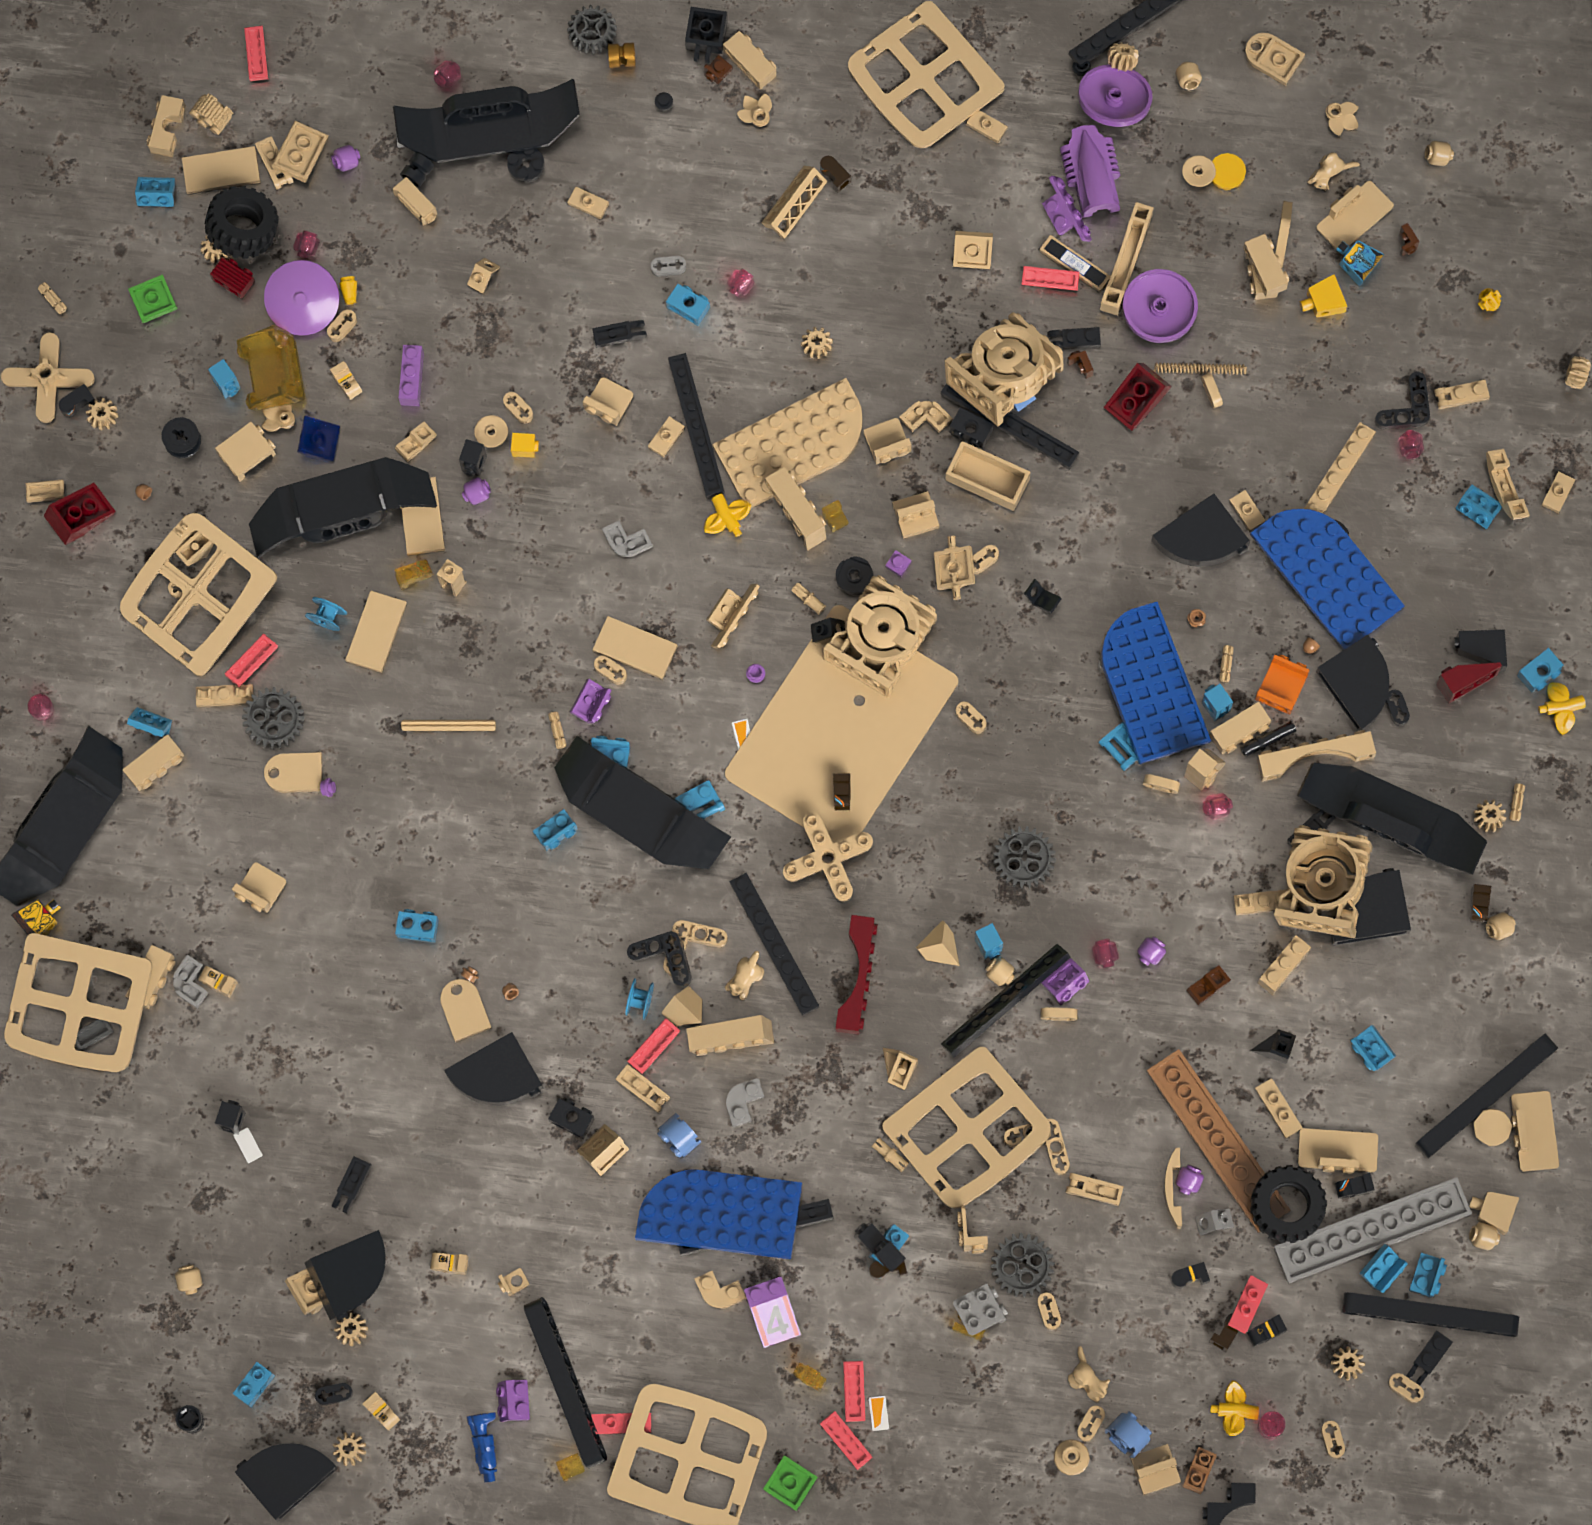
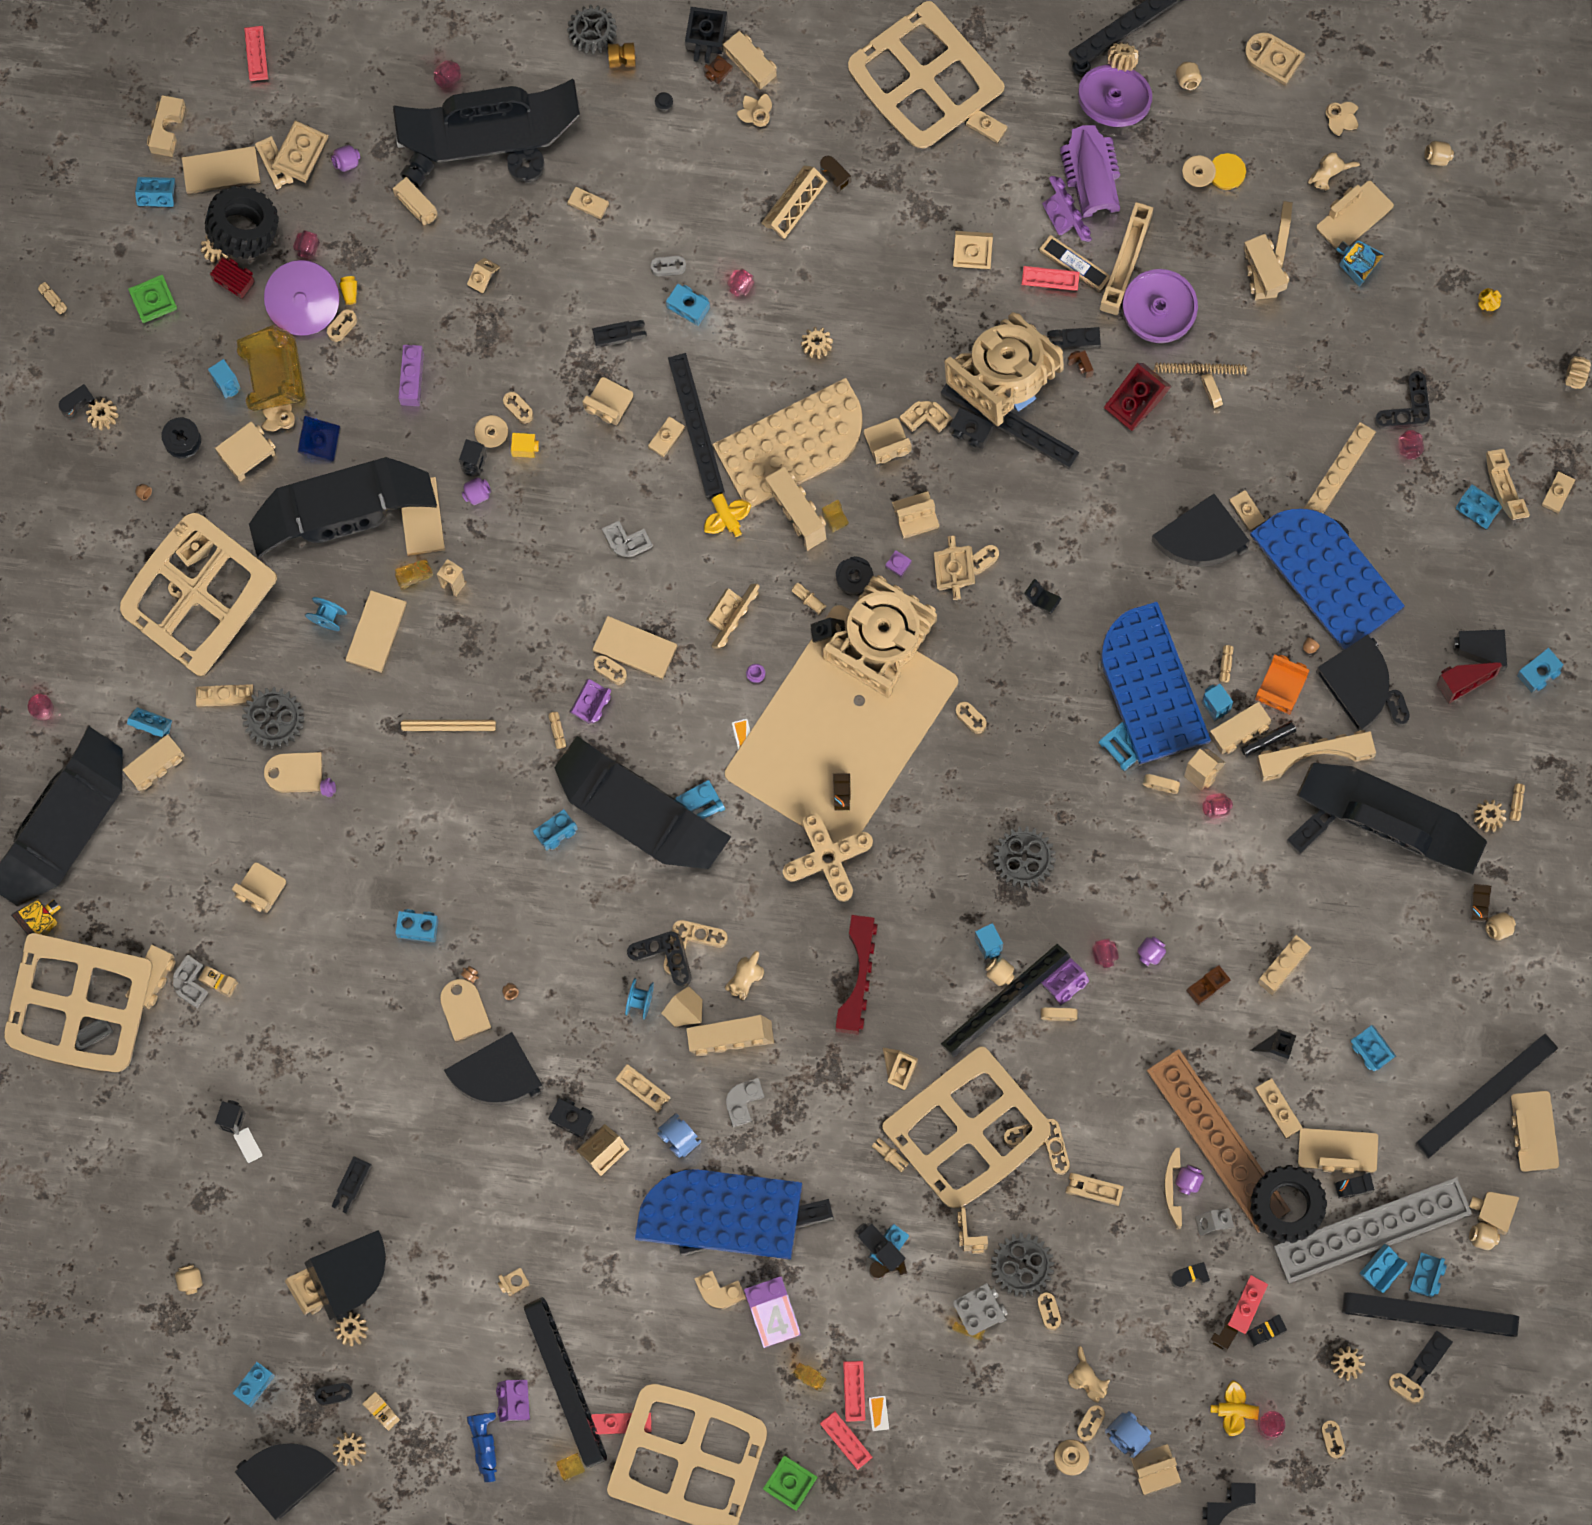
(45, 491): tan plate -> none
(47, 386): tan piece -> none
(78, 513): dark red slope -> none
(190, 1419): black wheel -> none
(211, 113): tan brick -> none
(251, 660): coral plate -> none
(346, 380): tan leg -> none
(415, 442): tan slope -> none
(449, 1263): tan leg -> none
(616, 749): dark azure bracket -> none
(653, 1046): coral plate -> none
(774, 944): black plate -> none
(939, 946): tan slope -> none
(988, 476): tan piece -> none
(1196, 613): medium nougat plate -> none
(1199, 1470): medium nougat slope -> none
(1257, 902): tan plate -> none
(1307, 847): tan brick -> none
(1325, 298): yellow torso -> none
(1380, 909): black brick -> none
(1409, 237): reddish brown bracket -> none
(1462, 394): tan plate -> none
(1492, 1127): tan hat -> none
(1561, 706): yellow plant -> none

